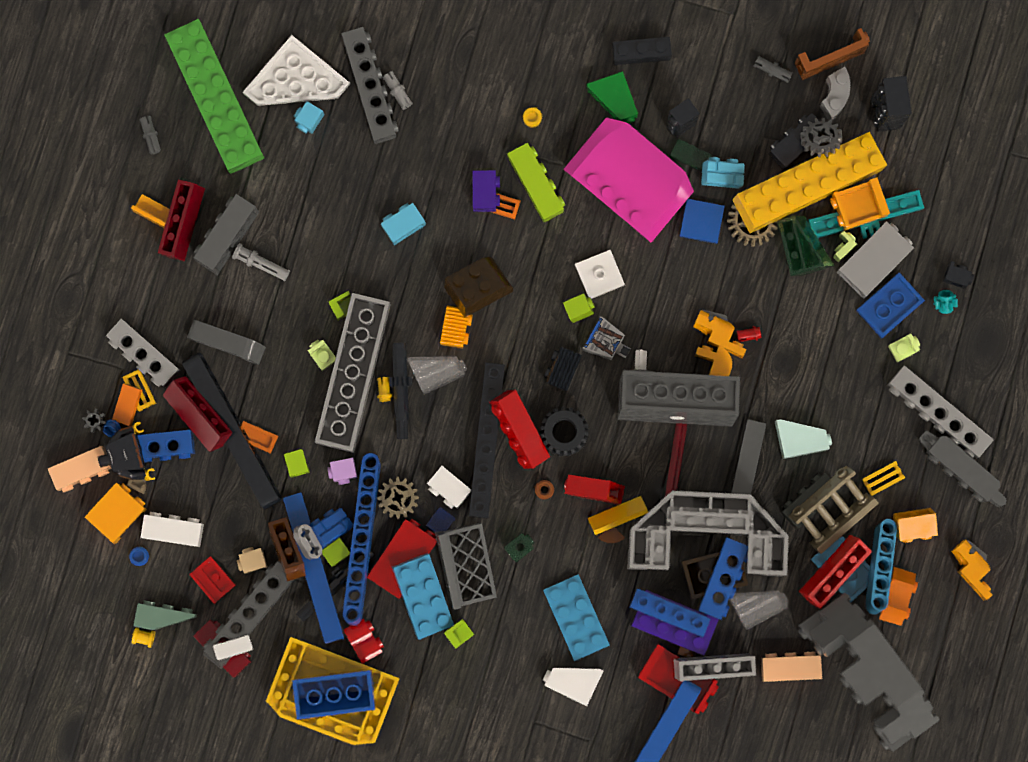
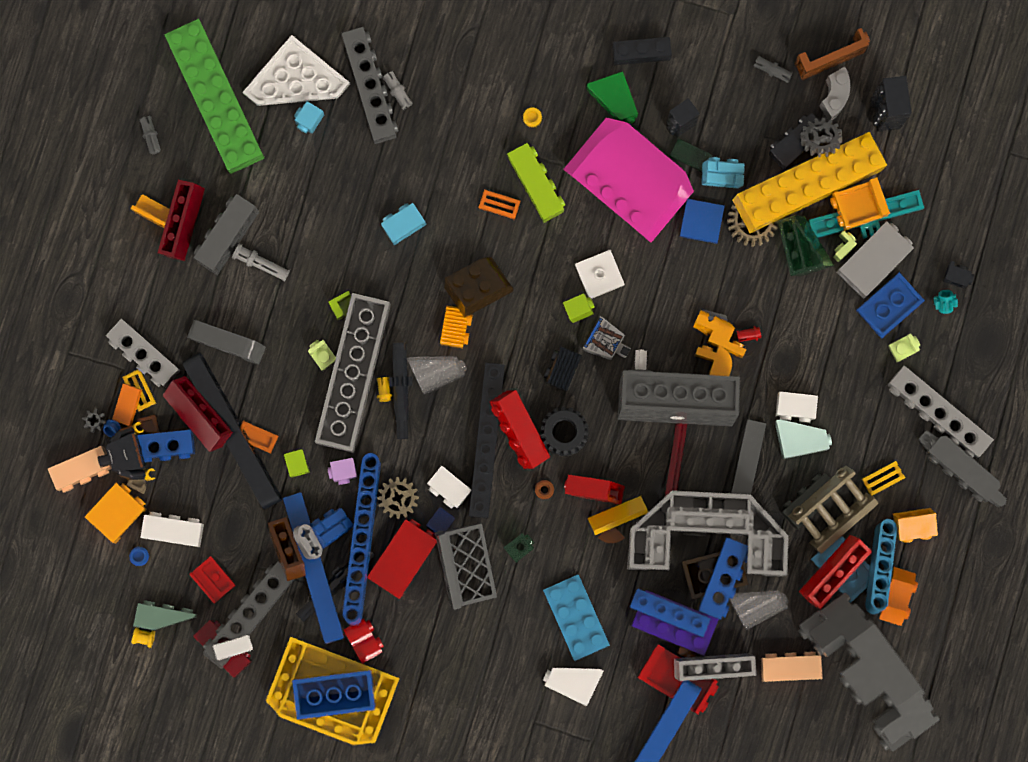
(149, 424): none -> reddish brown tile
(251, 560): tan brick -> none
(336, 552): lime panel -> none
(423, 596): dark azure plate -> none
(459, 633): lime panel -> none
(485, 191): dark purple brick -> none
(796, 406): none -> white brick
(974, 567): light orange plate -> none

